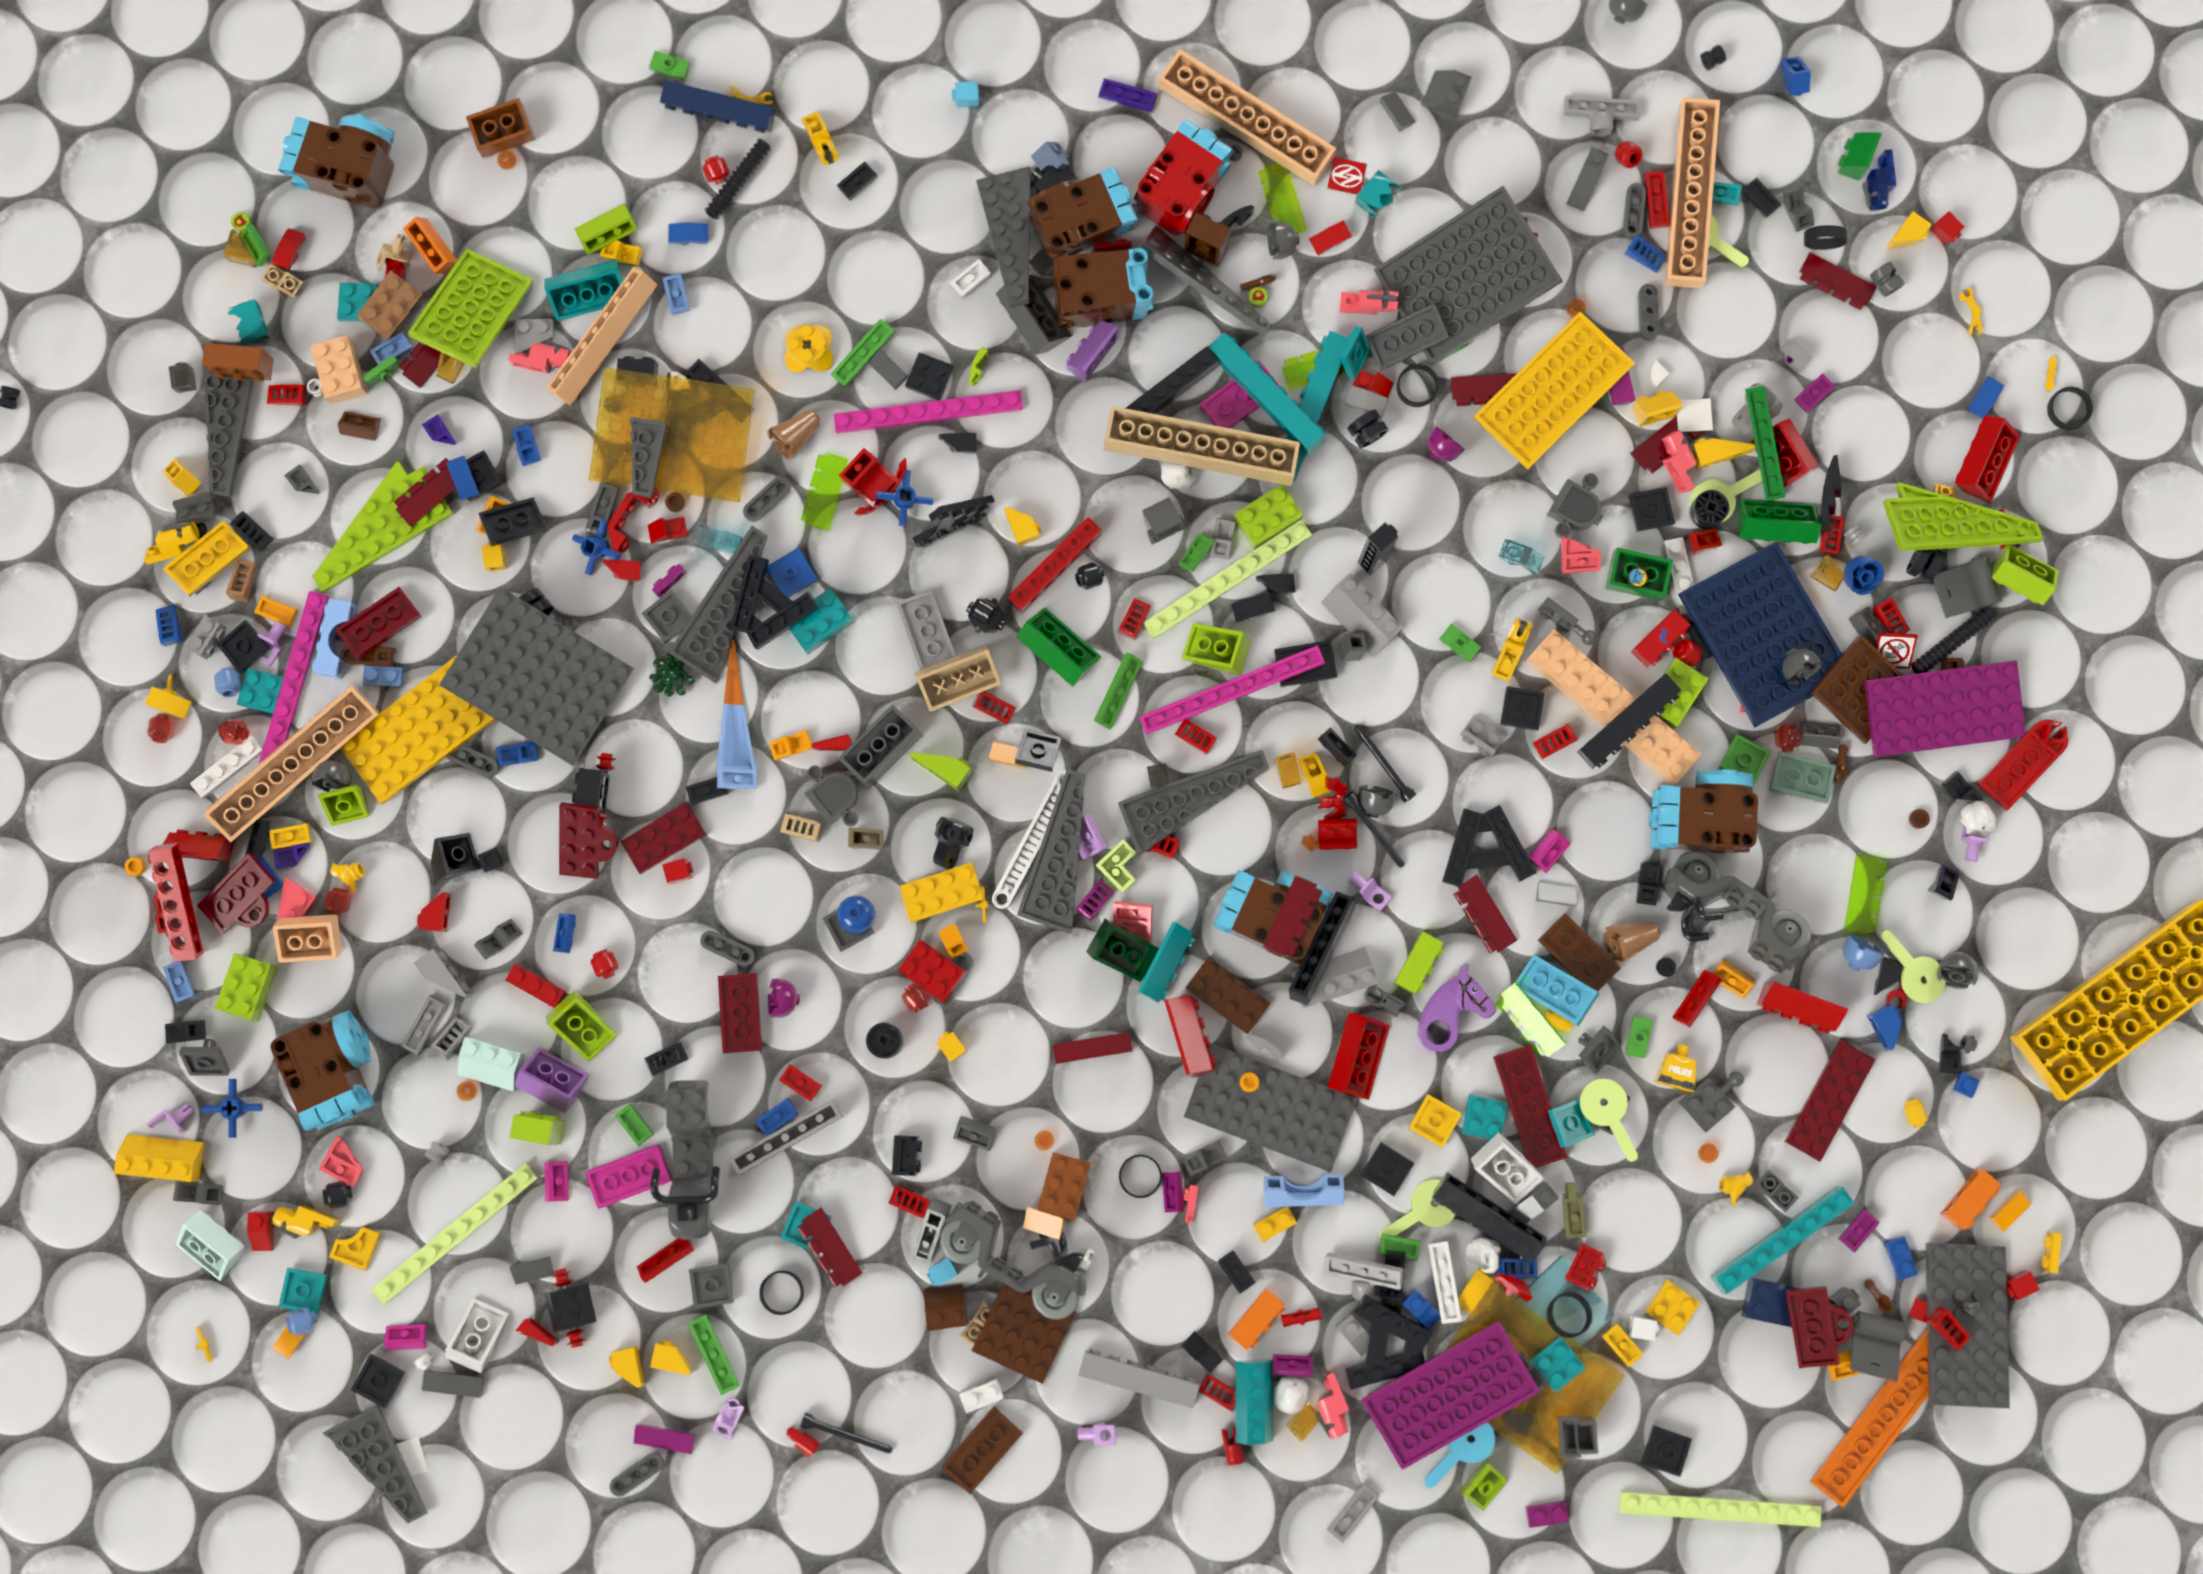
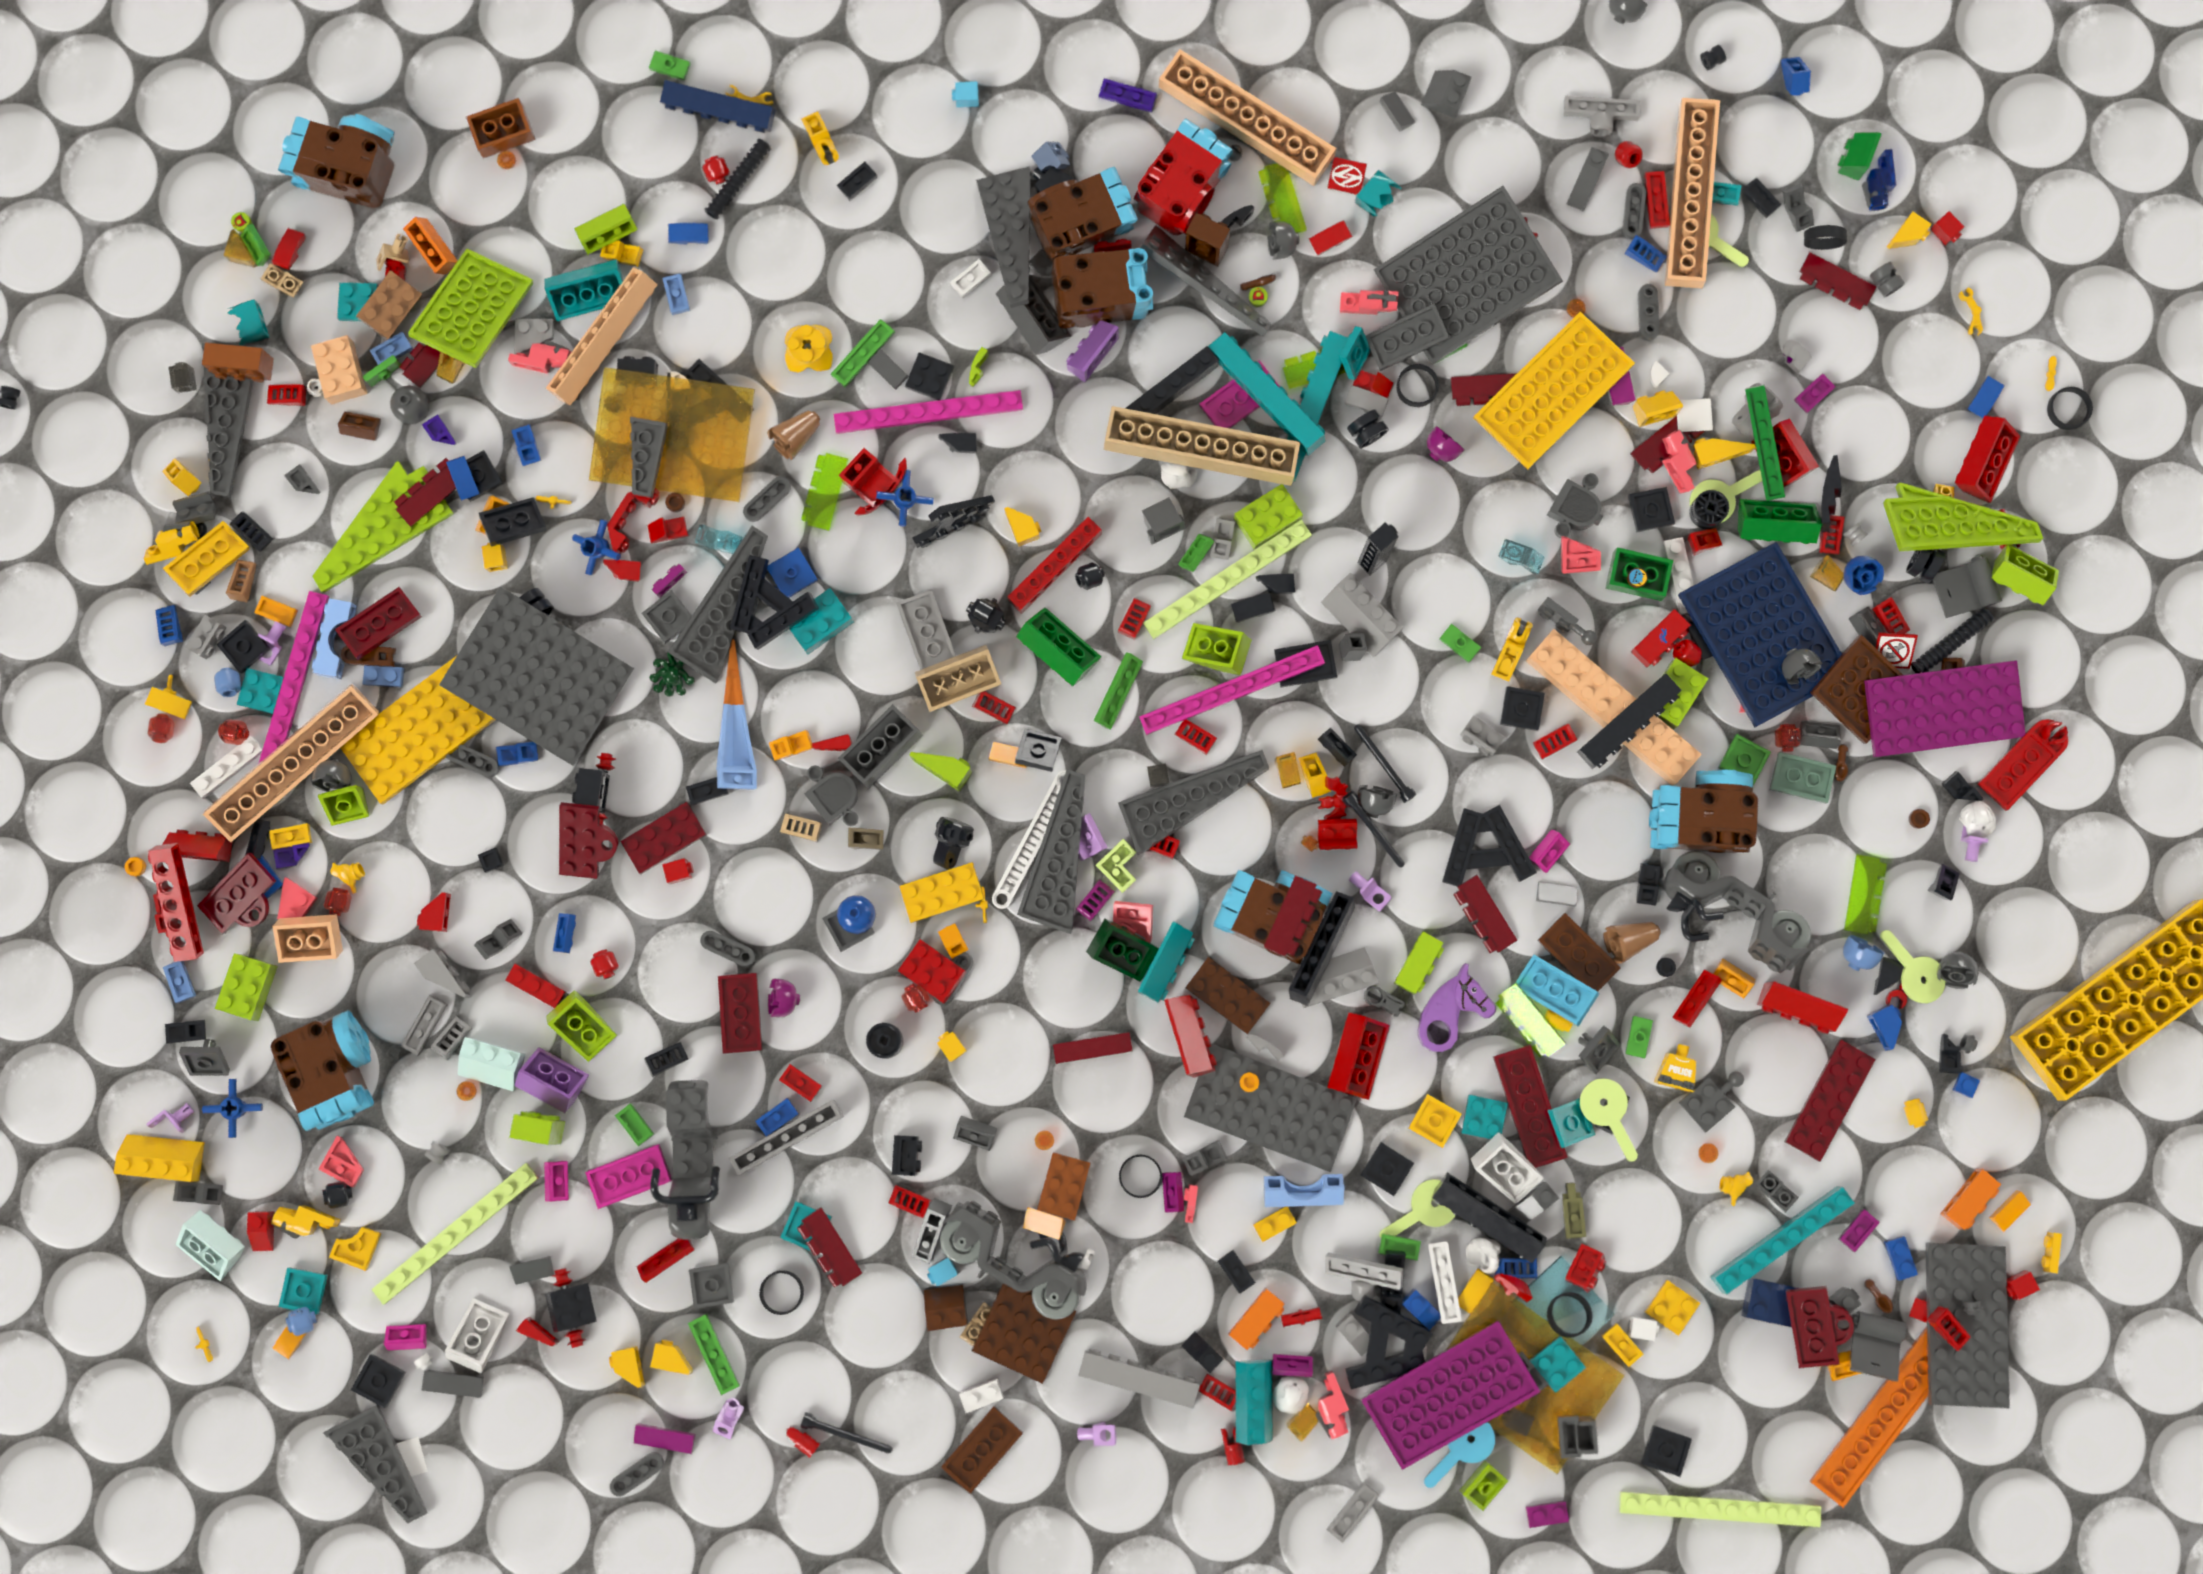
(409, 404): none -> dark grey cylinder
(453, 857): black slope -> none
(553, 500): none -> yellow piece
(602, 507): dark grey plate -> none

